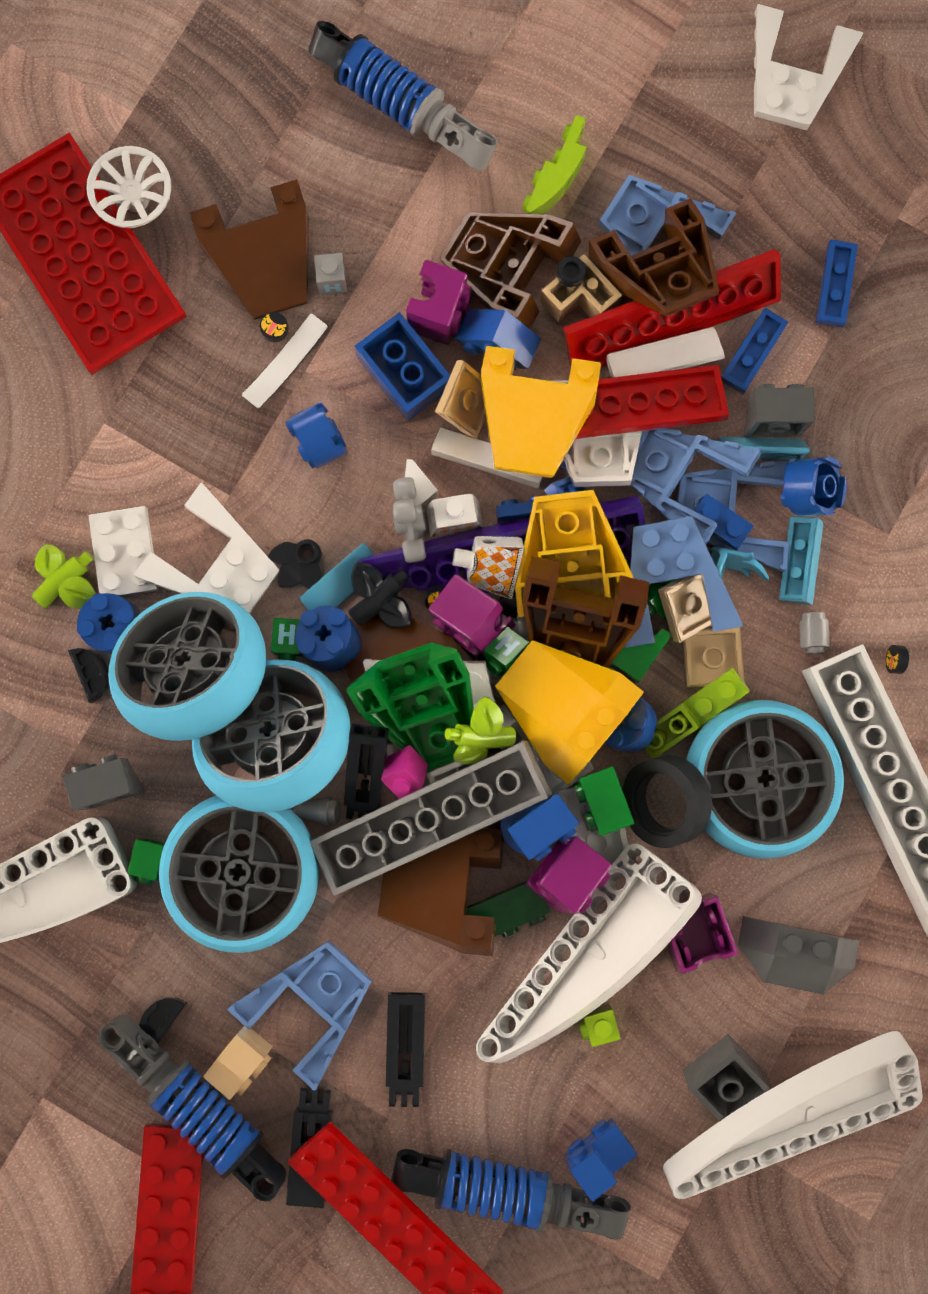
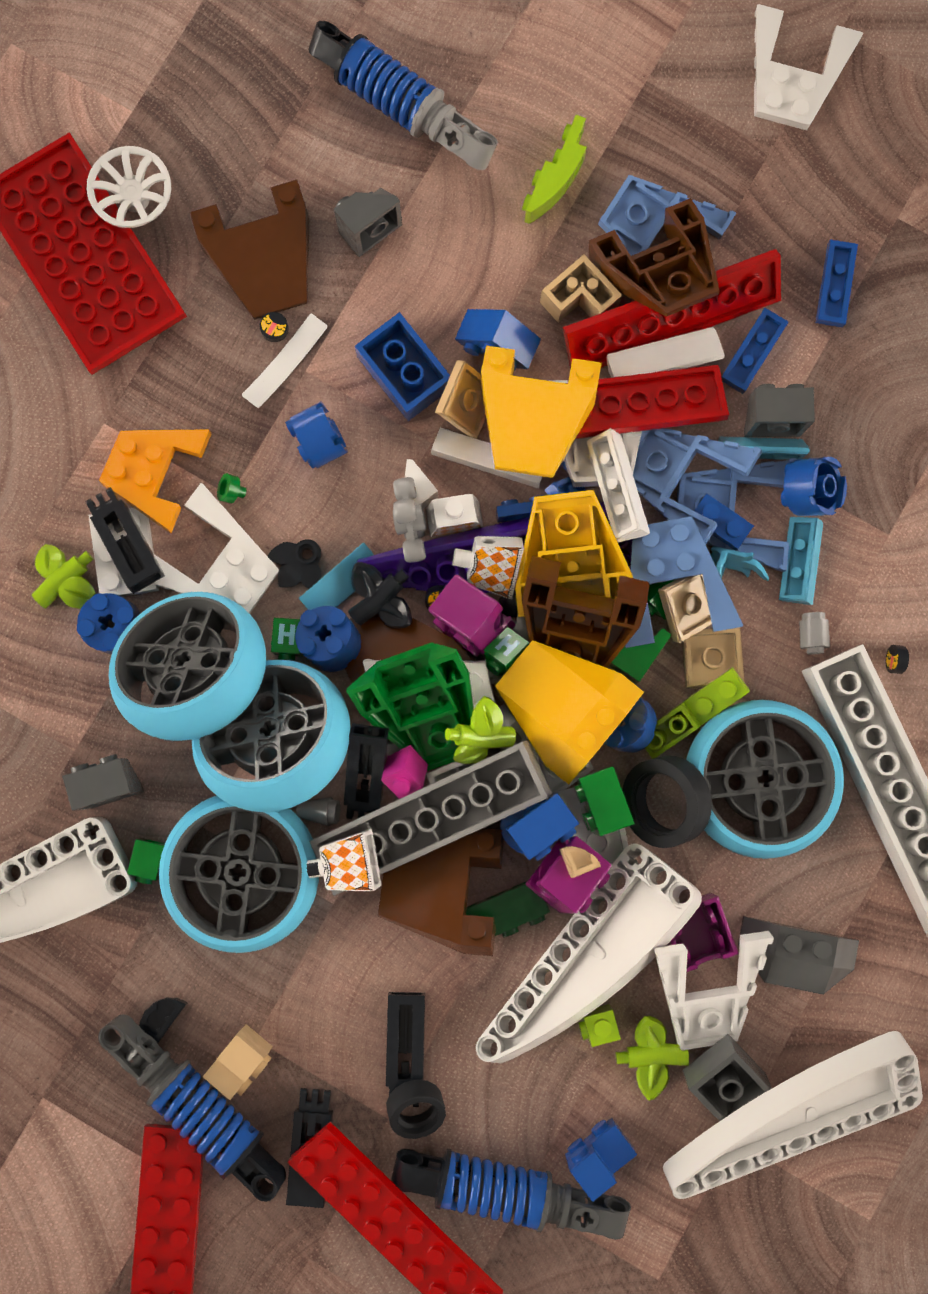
(91, 672): black tile -> none
(131, 552): none -> black hinge
(140, 464): none -> light orange wing
(230, 489): none -> green tile
(328, 985): medium blue wing -> none
(330, 273): light grey brick -> none
(348, 864): none -> torso
(367, 218): none -> dark grey slope
(419, 1125): none -> black tyre
(441, 314): magenta piece -> none
(503, 254): reddish brown wedge -> none
(571, 271): black tile -> none
(578, 860): none -> tan tile
(617, 486): none -> white slope
(652, 1057): none -> lime plant
(709, 1015): none -> white wing

